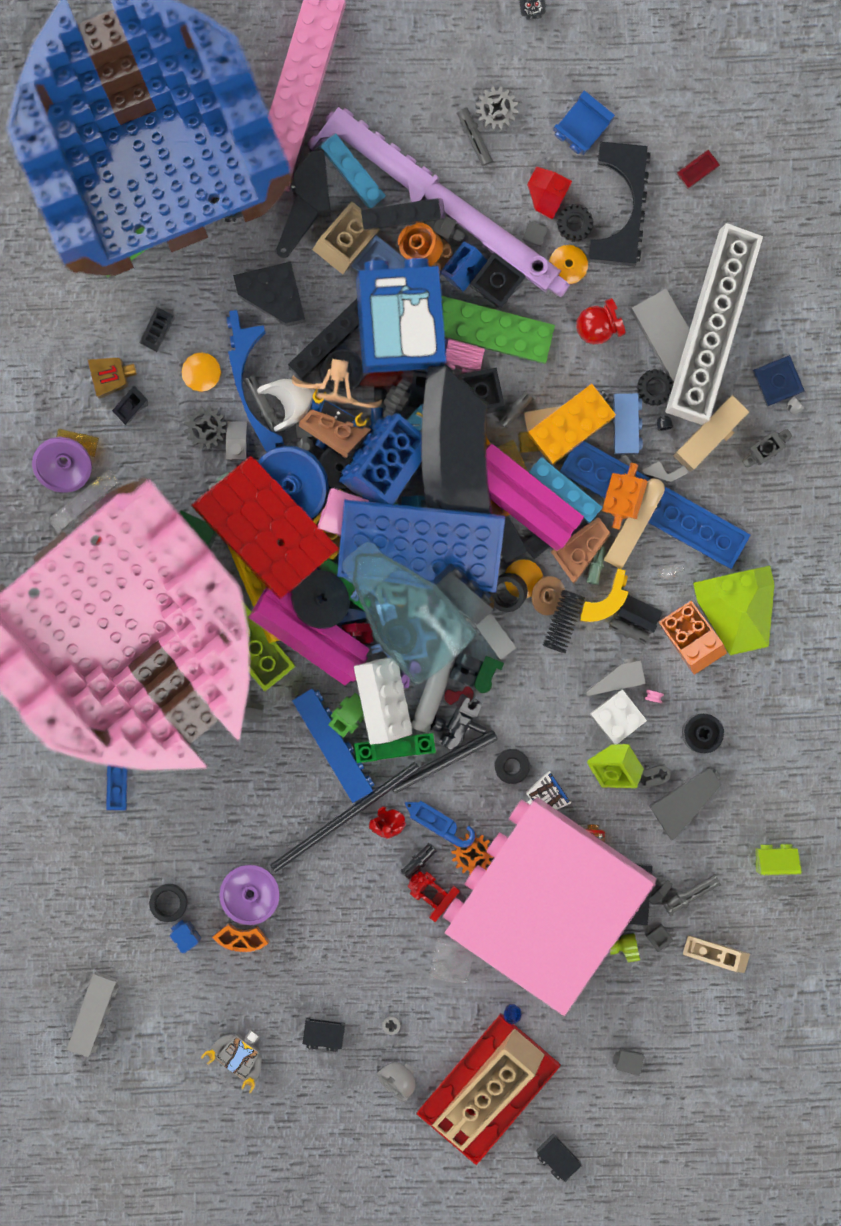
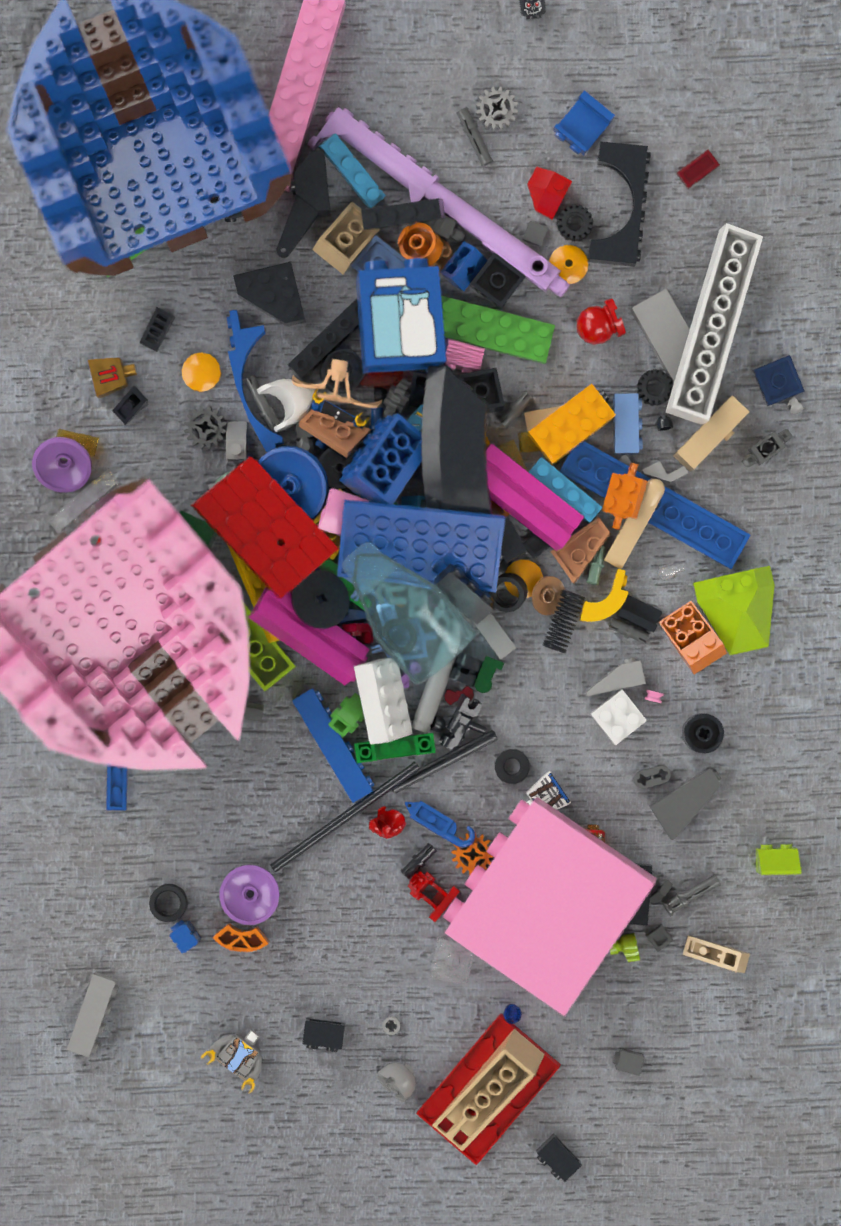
(616, 767): lime slope -> none

